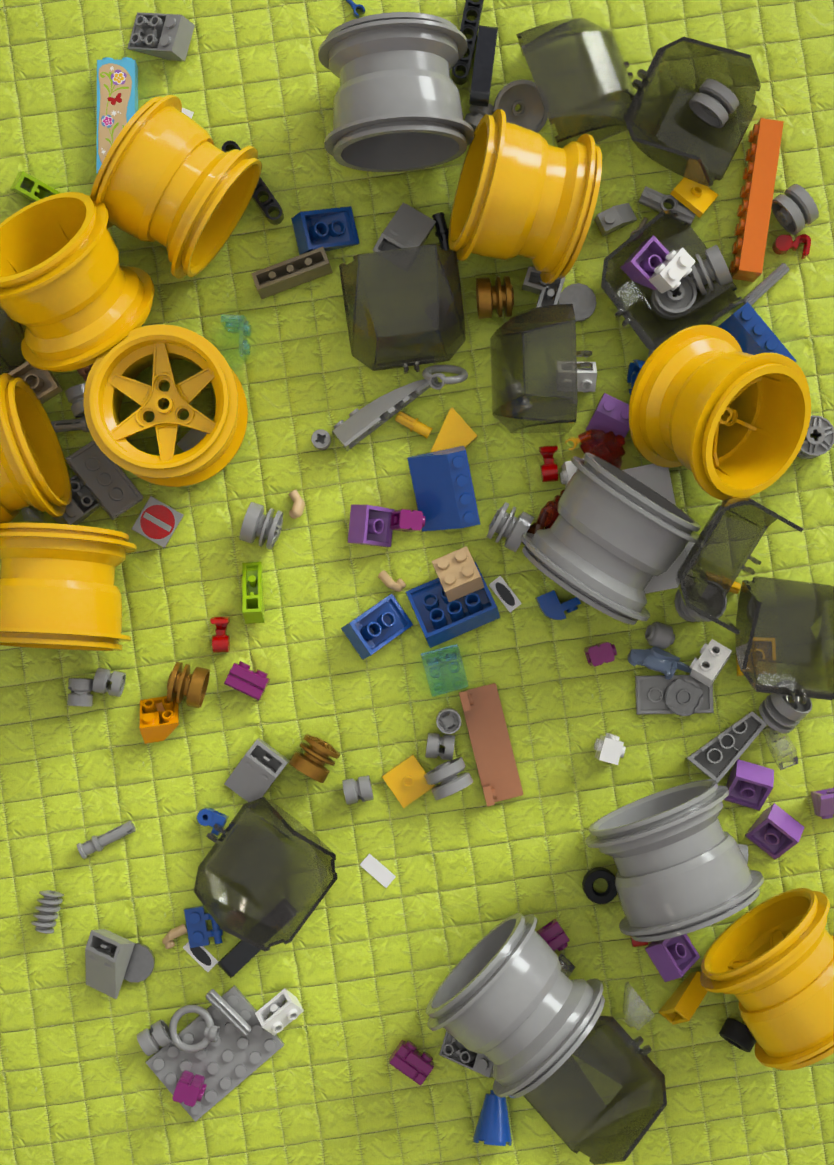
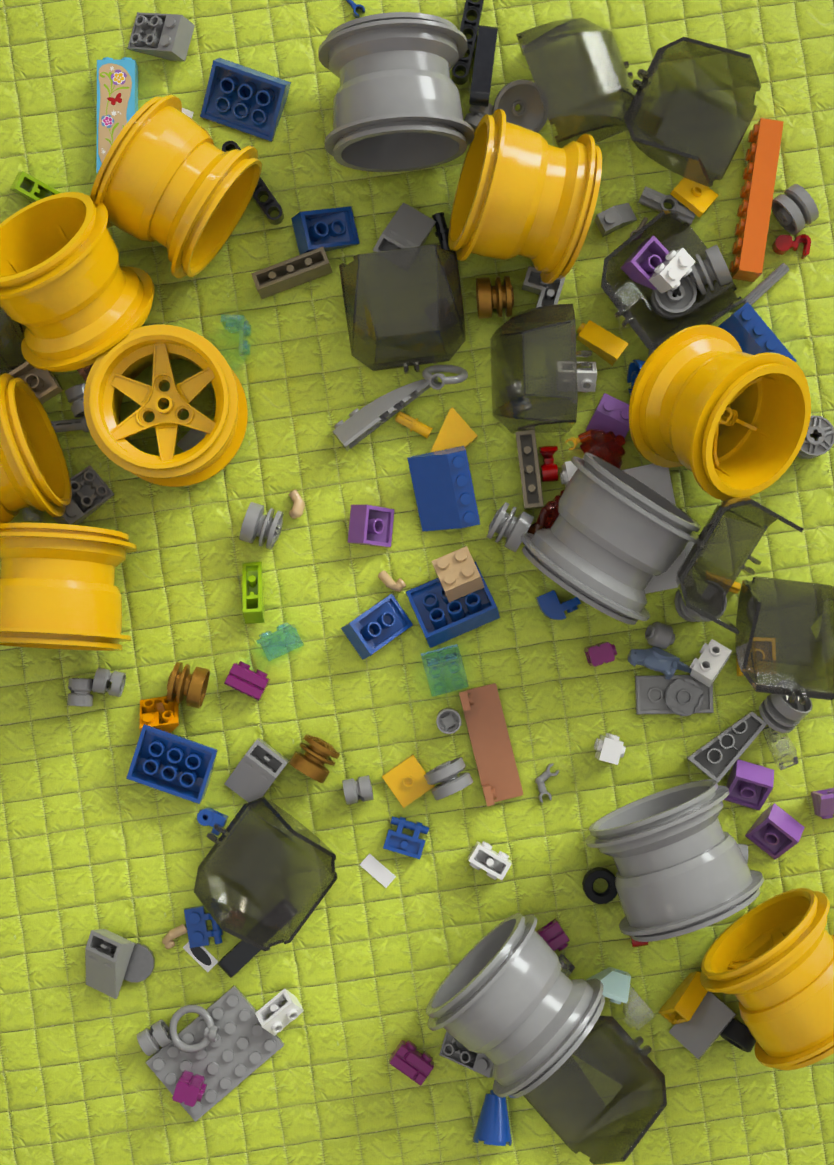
(47, 911): light grey piece -> none
(98, 842): light grey pin -> none
(104, 480): light grey tile -> none
(157, 522): piece -> none
(172, 764): none -> blue slope
(220, 641): red leg -> none
(228, 1012): light grey axle -> none
(244, 99): none -> blue slope
(280, 642): none -> clear light blue bracket
(322, 442): light grey wheel -> none
(403, 843): none -> blue plate
(407, 520): magenta brick -> none
(433, 743): light grey wheel -> none
(492, 862): none -> white brick
(505, 594): sticker -> none
(529, 469): none -> dark tan brick
(542, 778): none -> light grey arm
(582, 299): flat silver tile -> none
(601, 341): none -> yellow slope
(615, 984): none -> light aqua slope
(672, 956): medium lavender slope -> none
(704, 1026): none -> light grey tile
(714, 103): light grey wheel -> none

